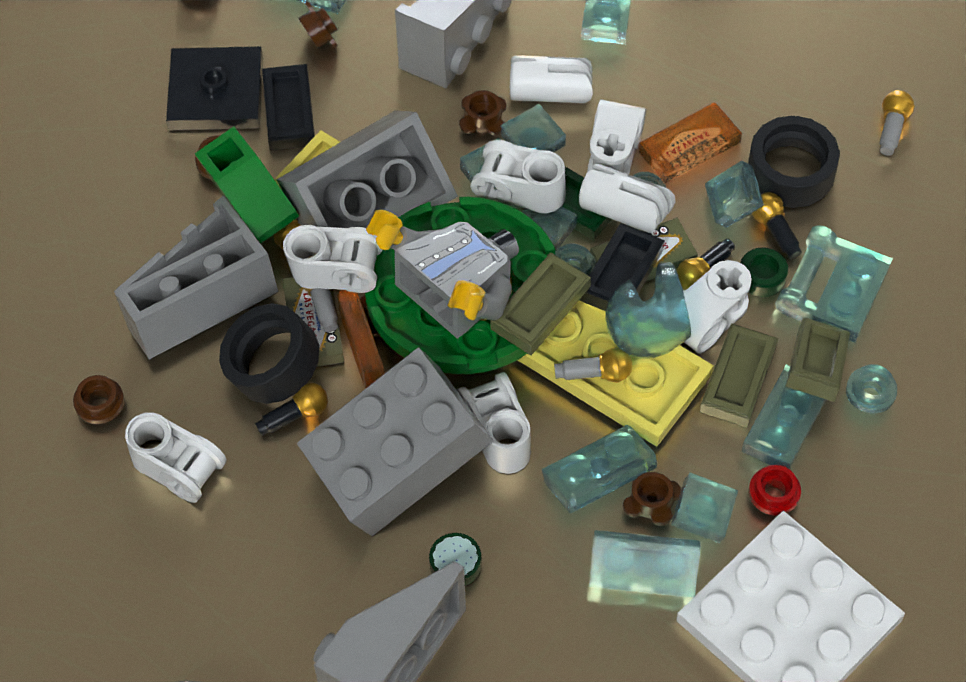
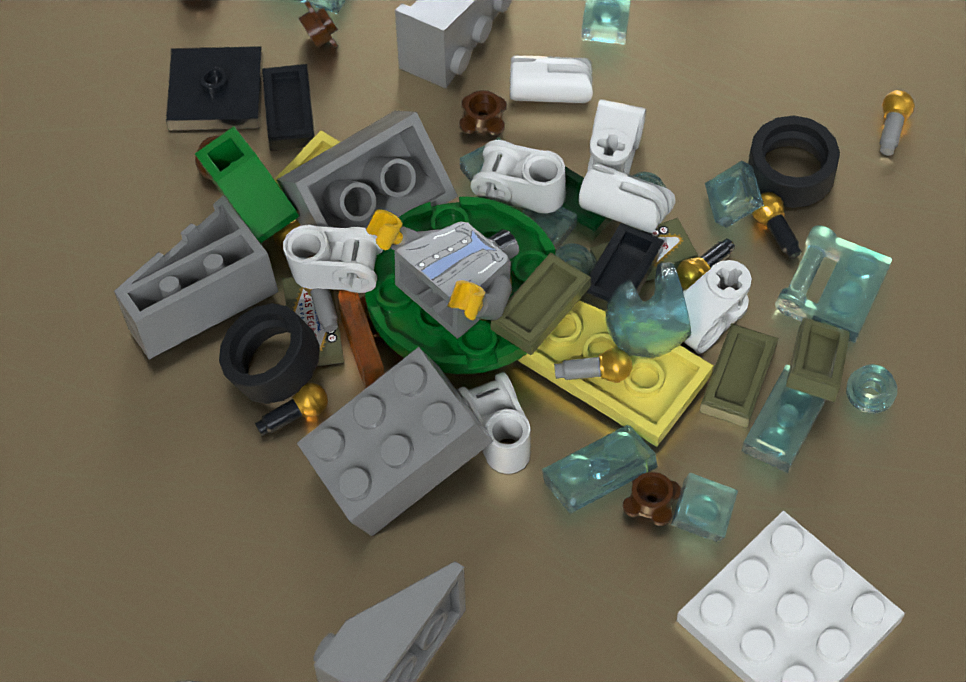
(93, 389): reddish brown plate -> none
(179, 461): white piece -> none
(459, 549): light aqua tile -> none
(534, 130): clear light blue plate -> none
(644, 563): clear light blue plate -> none
(690, 142): clear orange tile -> none
(767, 271): dark green tile -> none
(775, 477): red plate -> none

